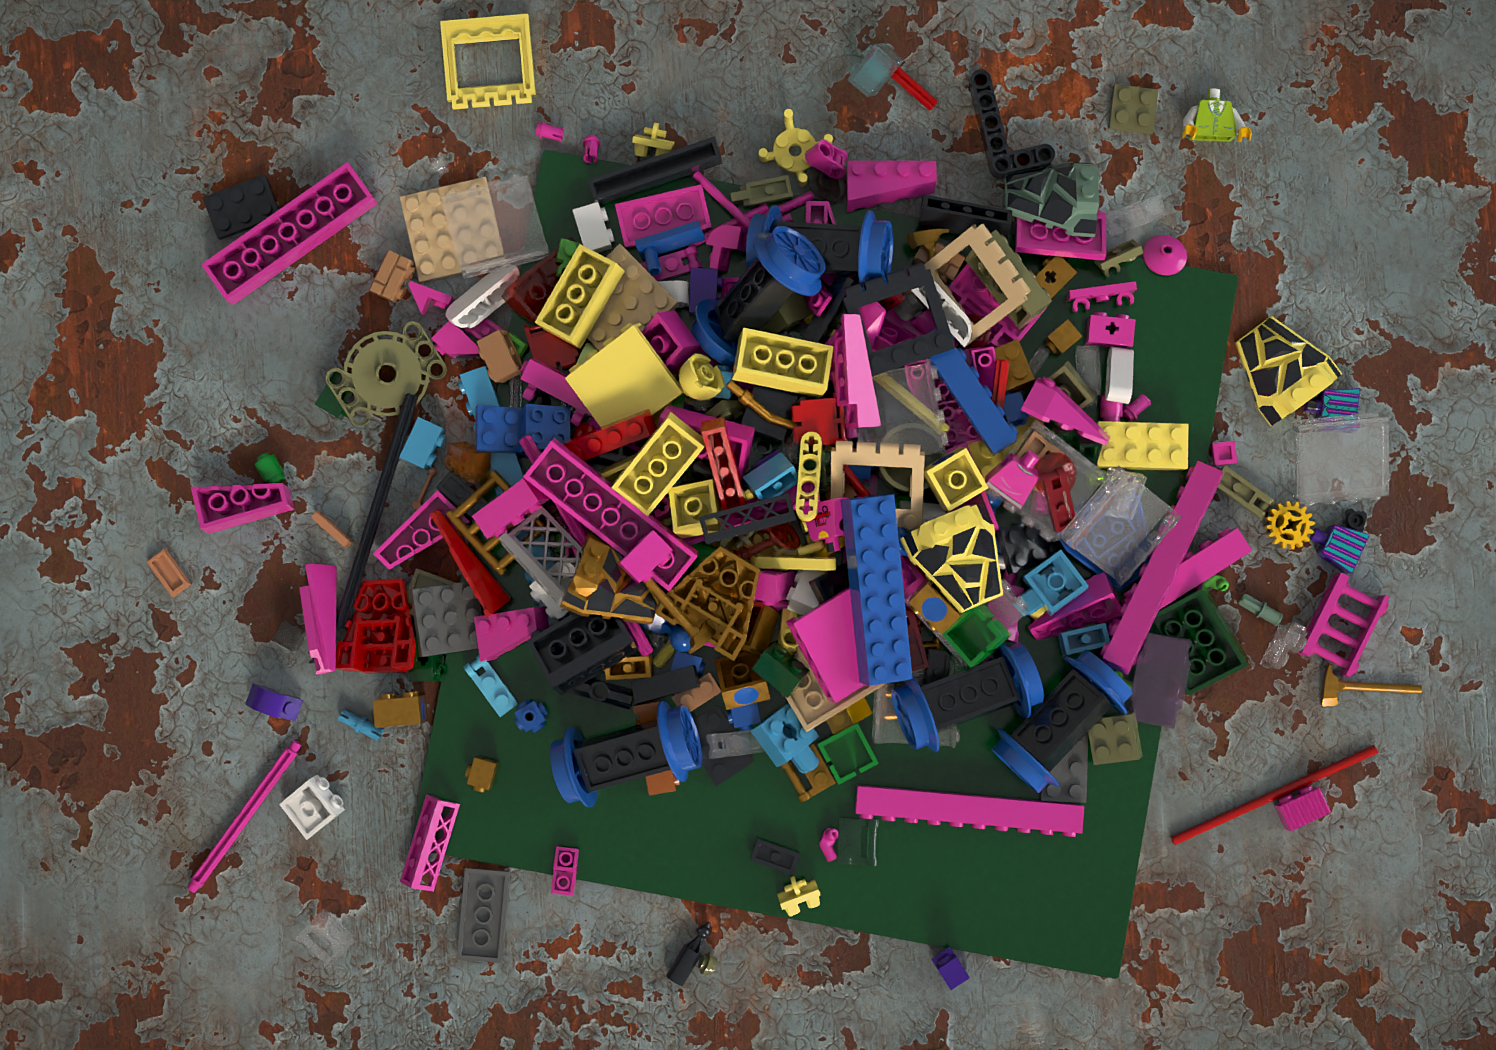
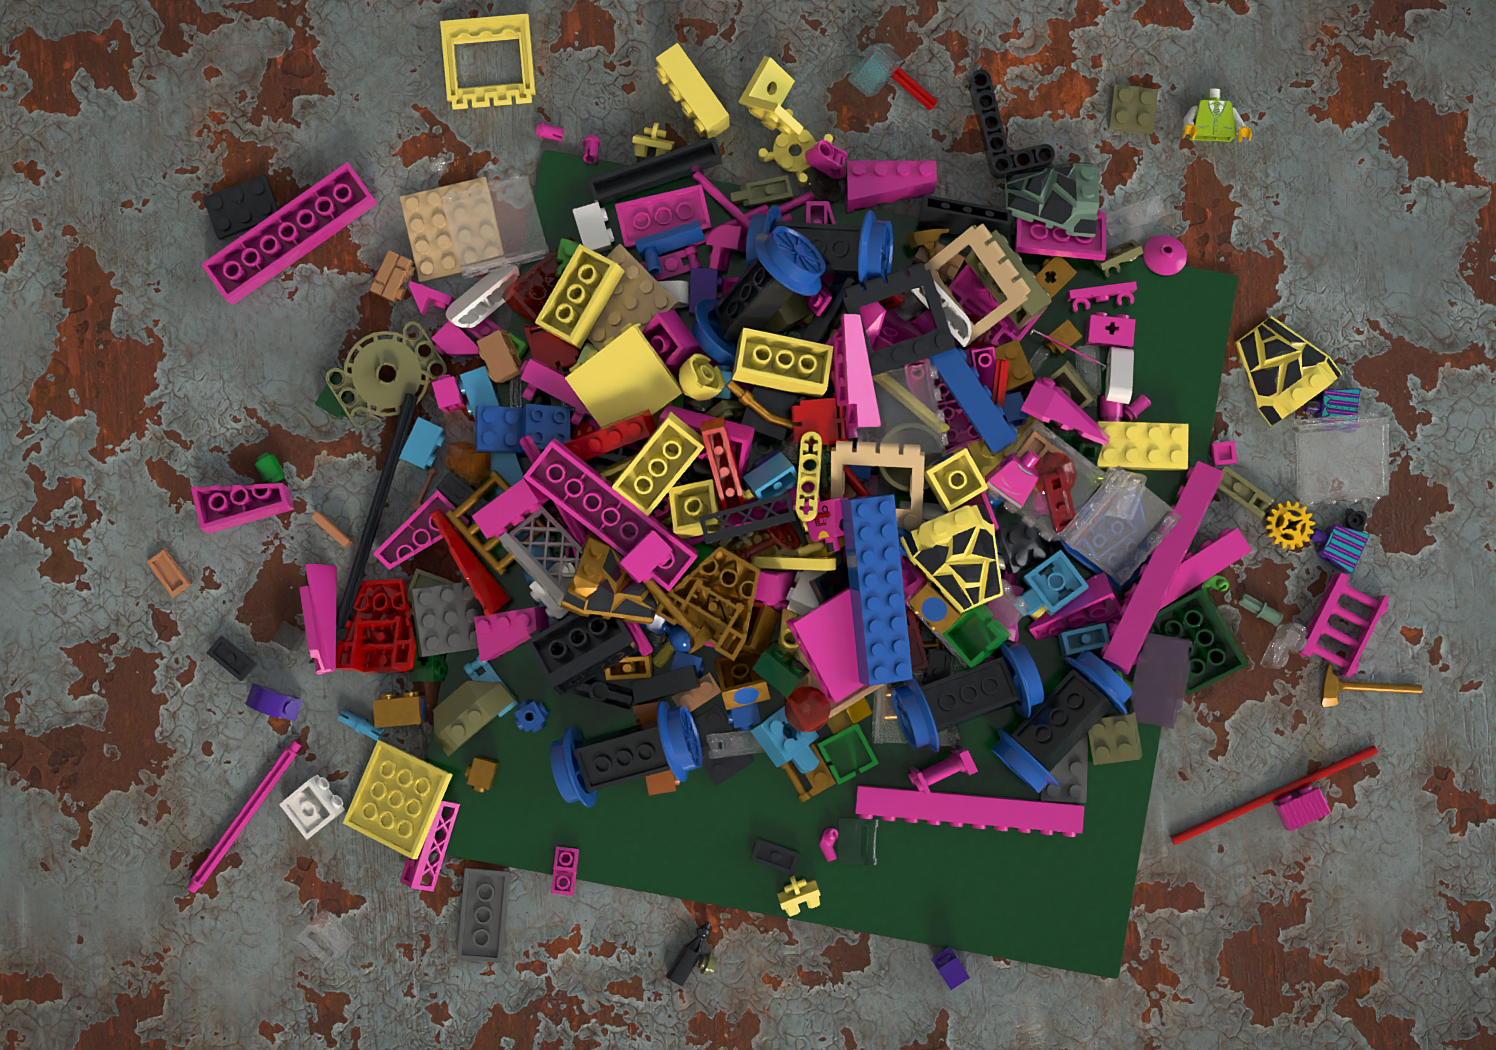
(231, 658): none -> black plate
(397, 799): none -> light yellow plate
(448, 394): none -> dark pink brick
(468, 712): none -> olive wedge
(692, 92): none -> light yellow brick
(768, 104): none -> light yellow bracket
(810, 720): none -> clear red dish
(958, 760): none -> dark pink fence
(1070, 348): none -> dark pink piece

